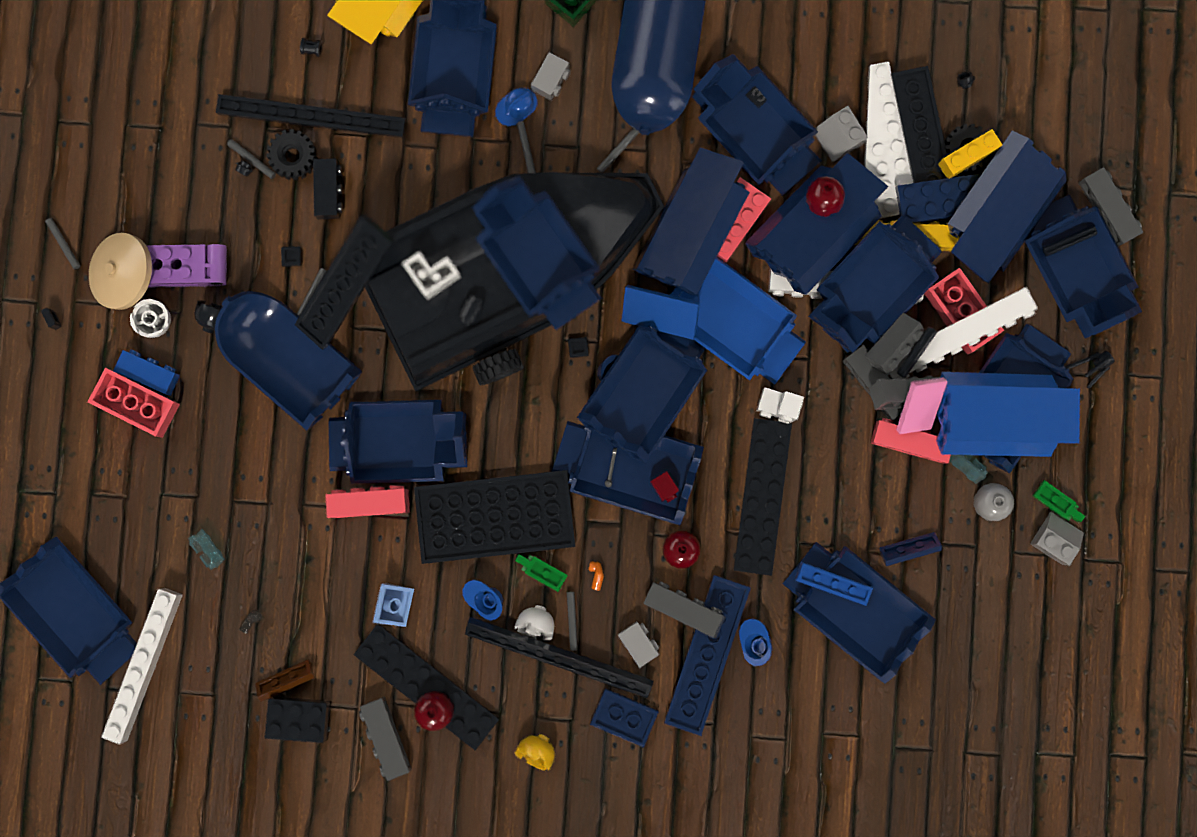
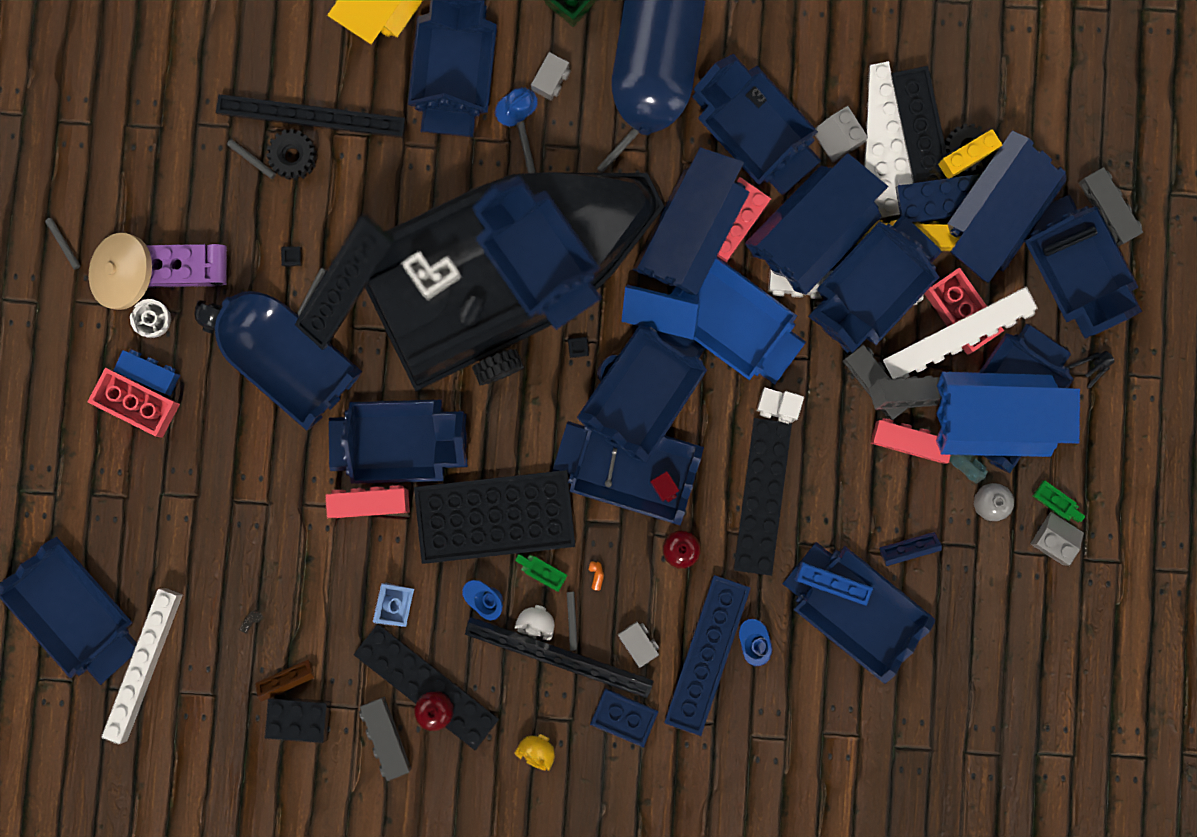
(51, 318): black tile -> none
(202, 542): clear light blue hinge -> none
(244, 168): black plate -> none
(311, 47): black bush -> none
(327, 188): black brick -> none
(685, 610): dark grey brick -> none
(825, 196): dark red cylinder -> none
(895, 344): dark grey brick -> none
(917, 351): black axle -> none
(921, 405): bright pink tile -> none
(965, 80): black plate -> none

